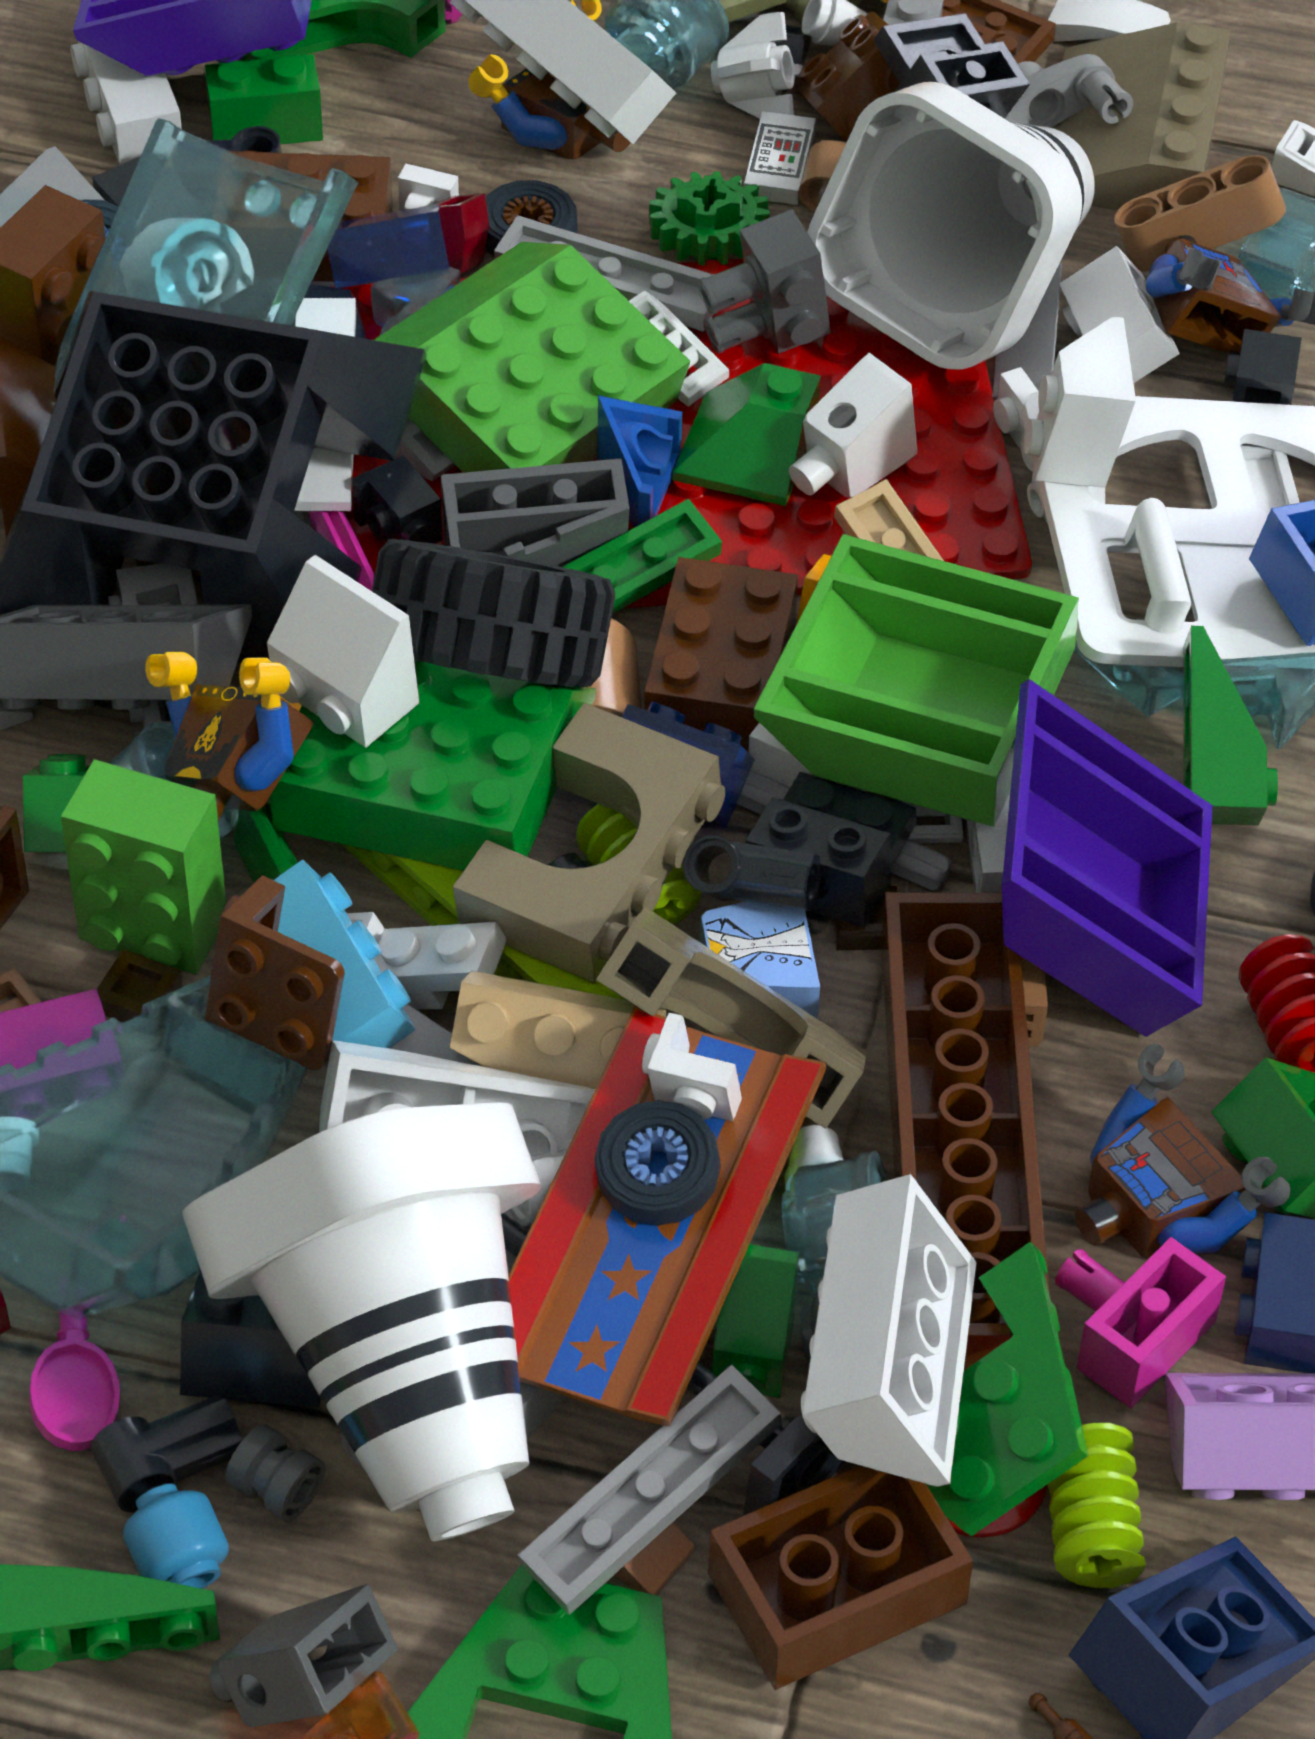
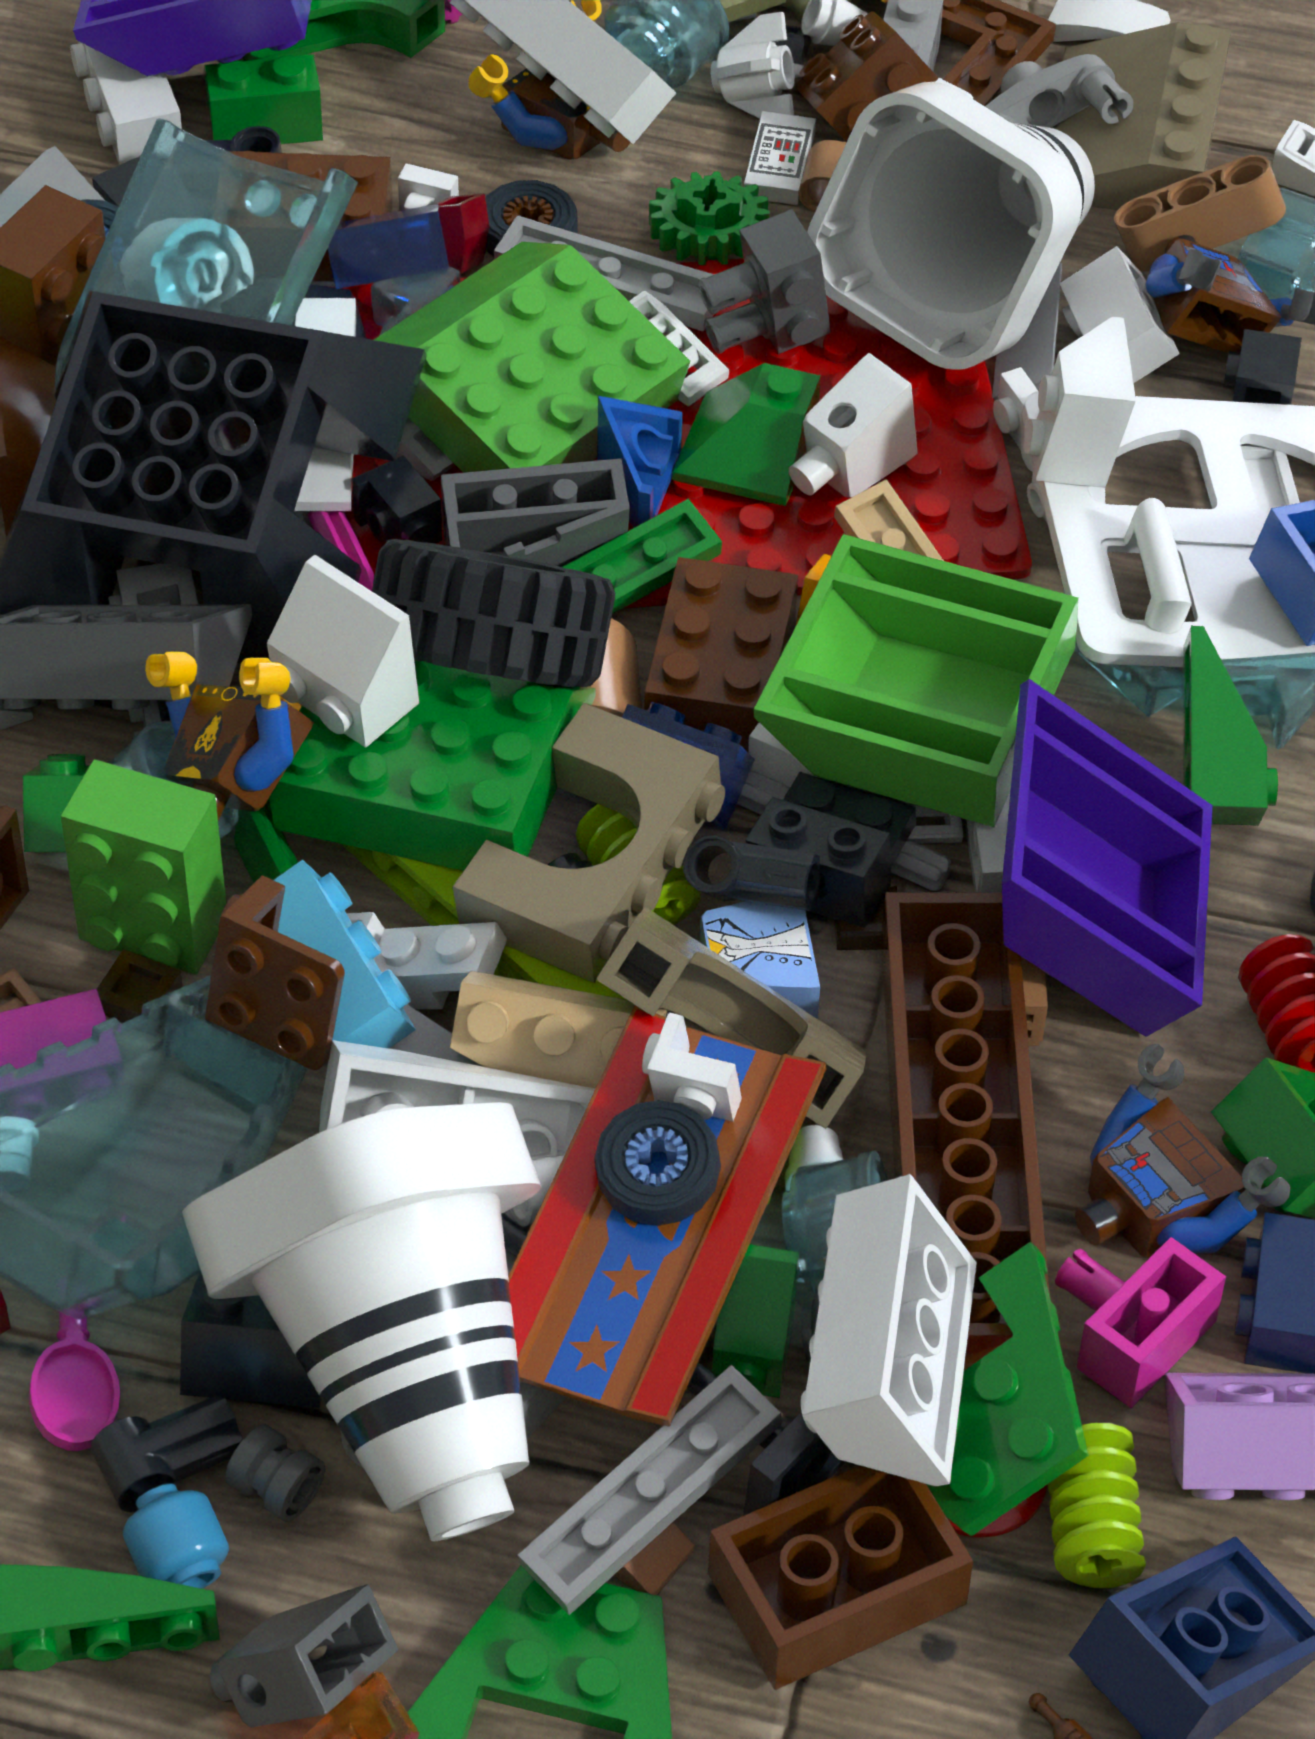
(953, 54): black brick -> none

